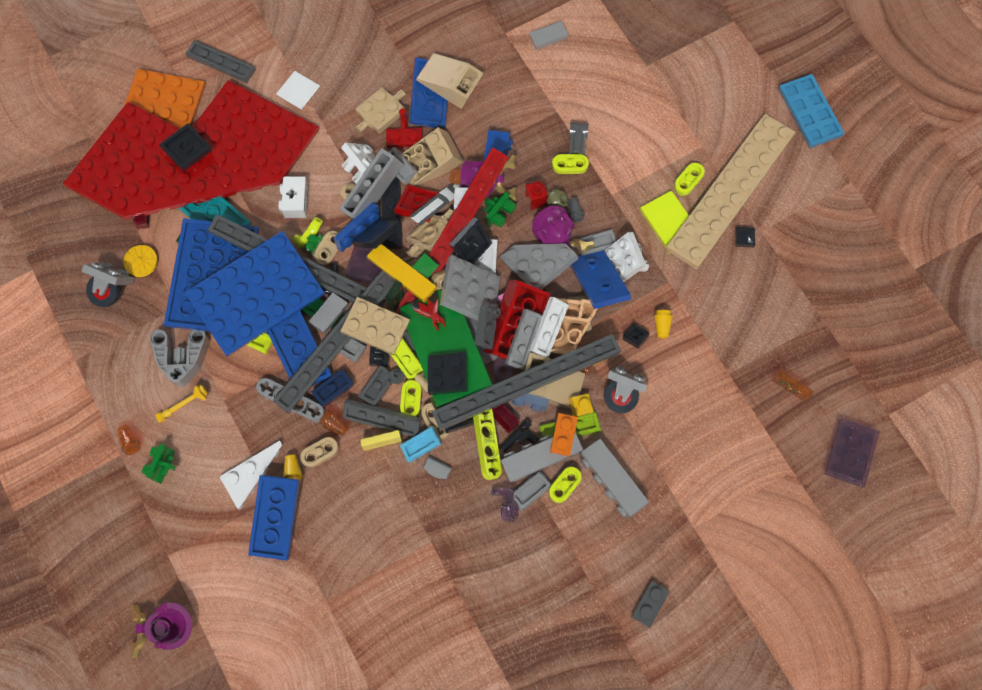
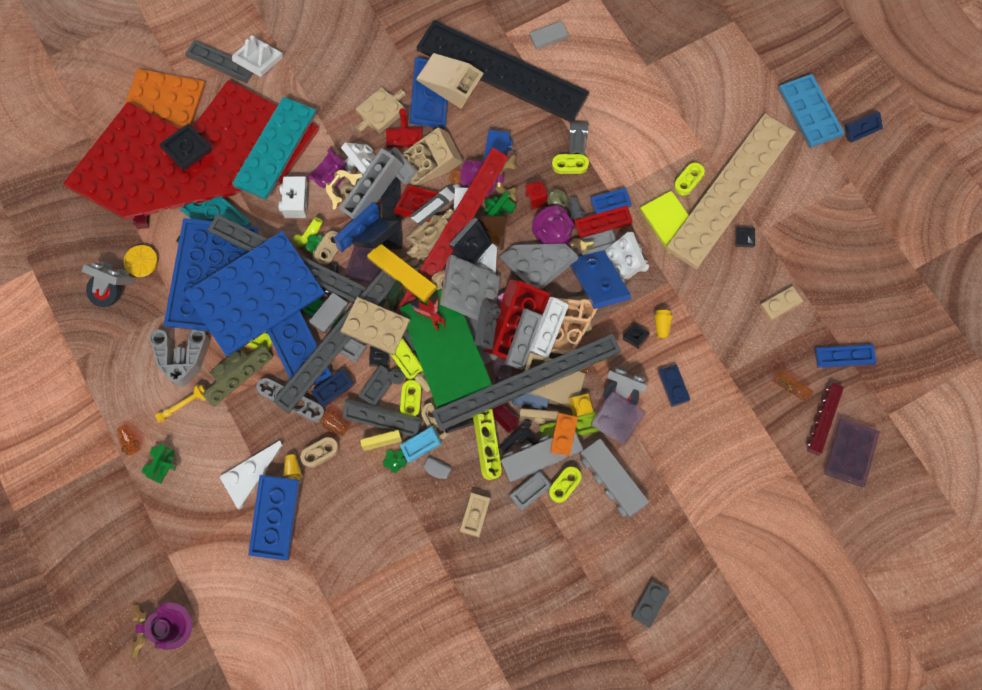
(234, 372): none -> olive bracket
(257, 56): none -> white plate
(274, 148): none -> teal plate
(298, 90): white sticker -> none
(331, 174): none -> magenta helmet
(394, 461): none -> green plant
(425, 266): green tile -> none
(447, 373): black plate -> none
(475, 515): none -> tan plate
(495, 229): none -> reddish brown slope
(506, 72): none -> black plate
(509, 510): clear purple plate -> none
(539, 416): none -> tan plate
(603, 221): none -> red plate
(610, 201): none -> blue plate
(618, 418): none -> clear purple plate
(673, 386): none -> dark blue plate
(781, 303): none -> tan plate
(825, 419): none -> dark red piece
(845, 356): none -> blue tile
(863, 126): none -> dark blue plate

